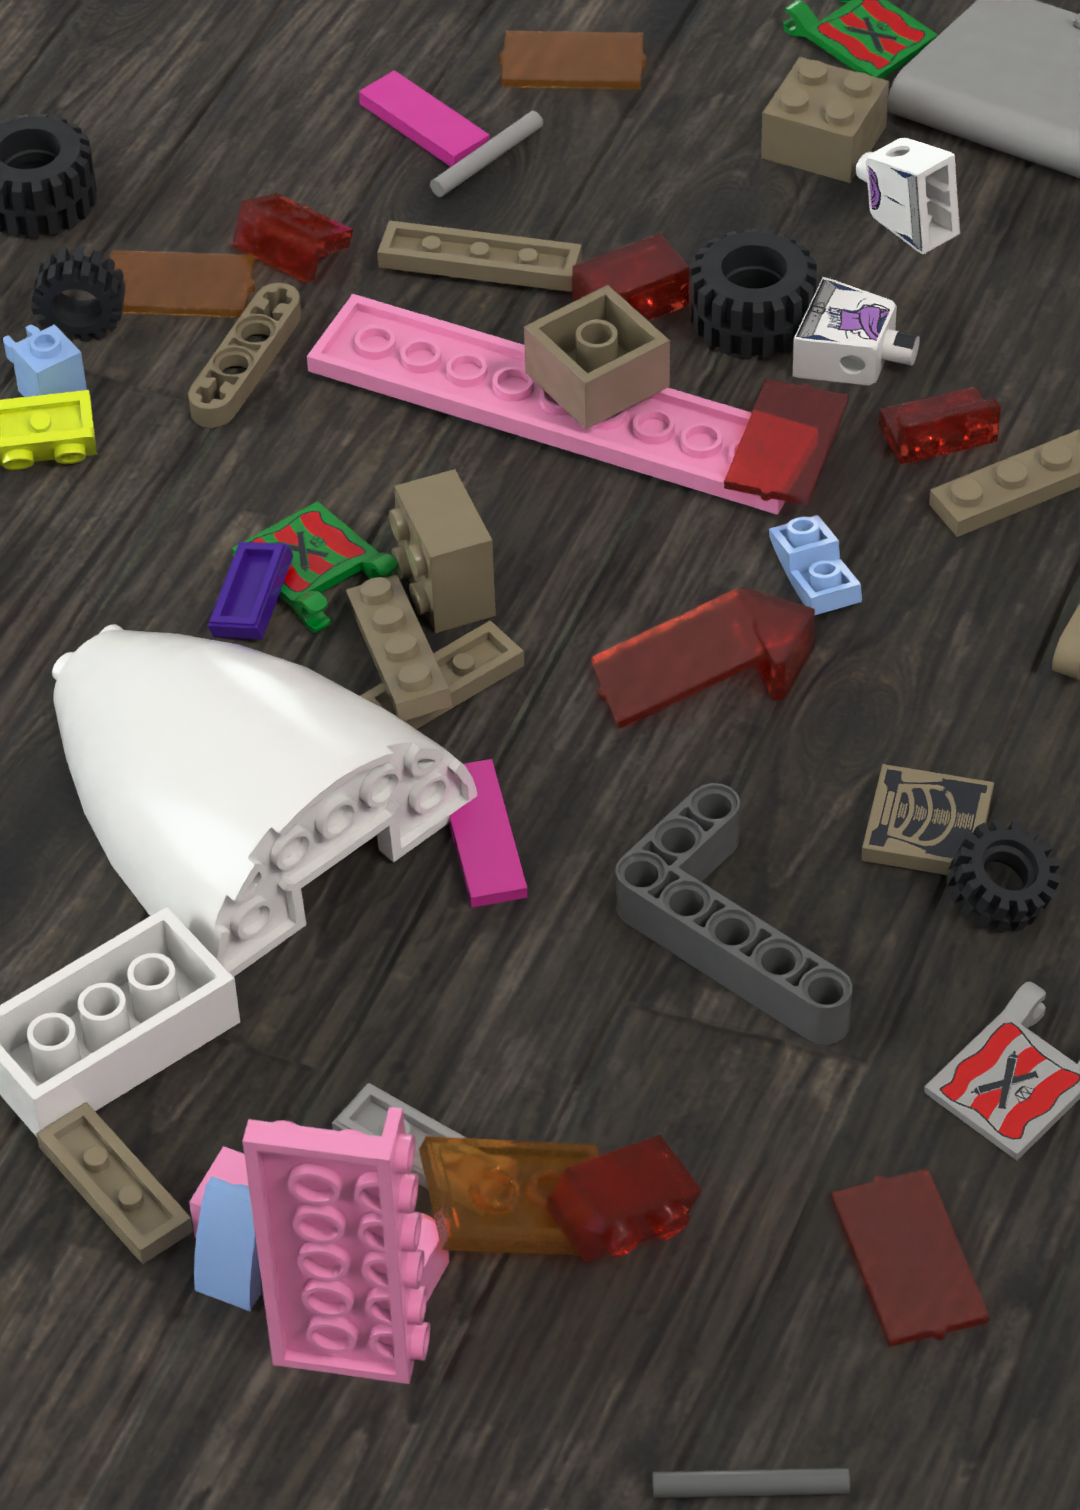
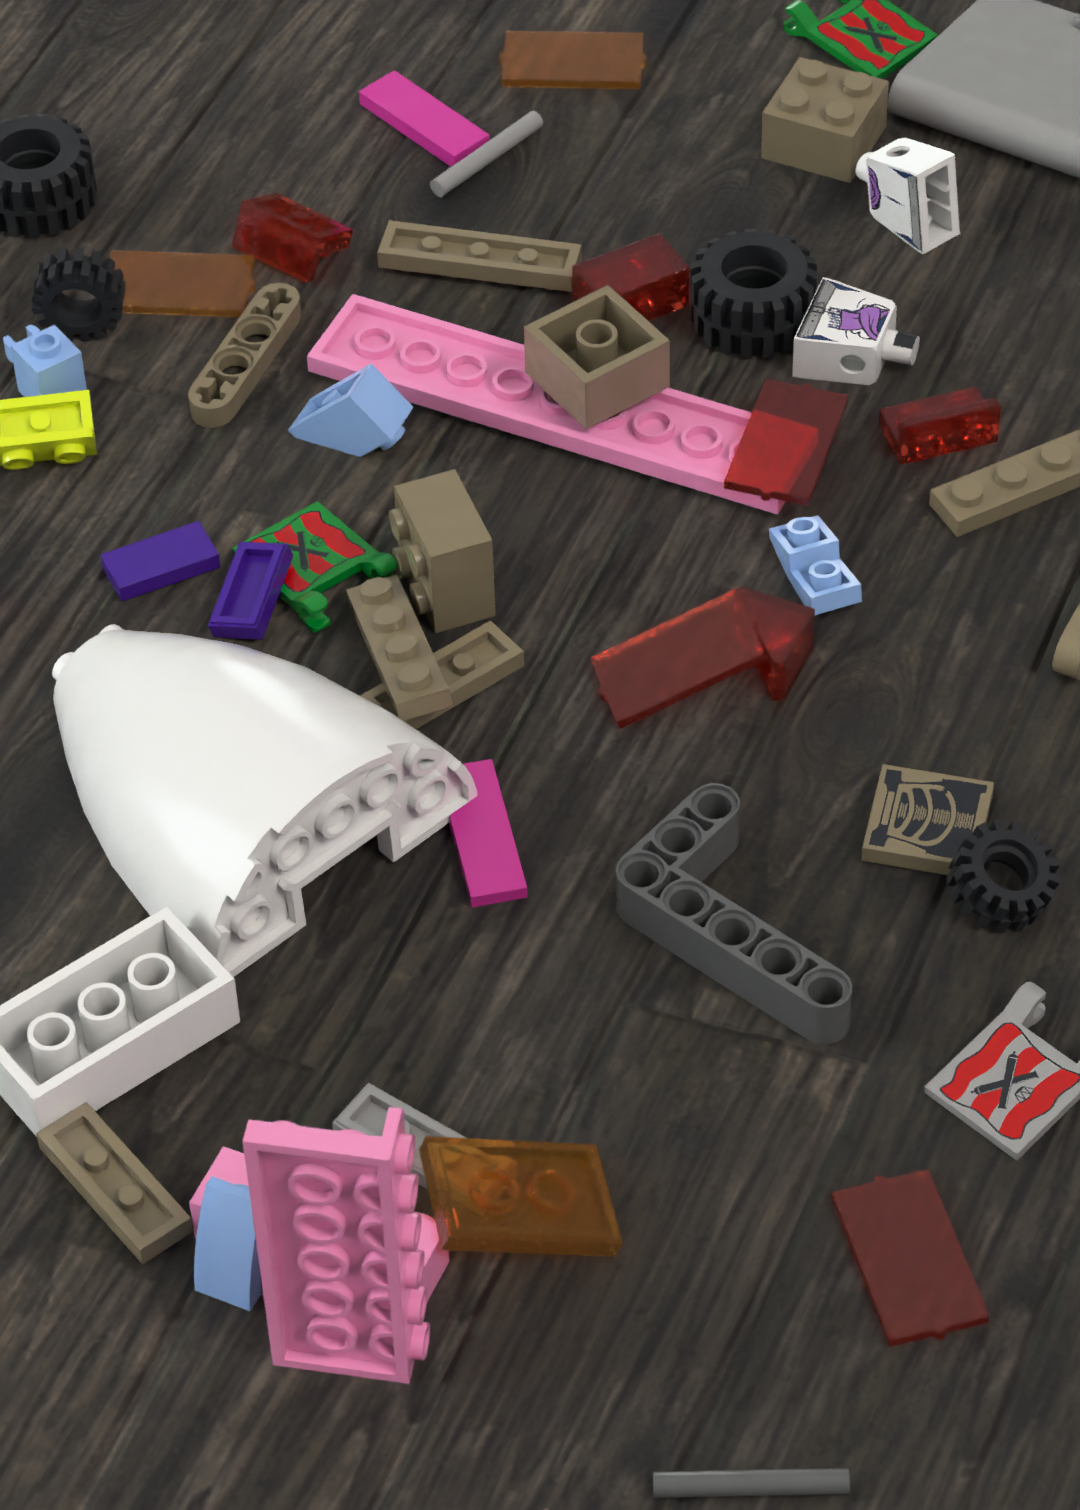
(160, 561): none -> dark purple tile
(354, 414): none -> light blue slope
(623, 1199): clear red brick -> none

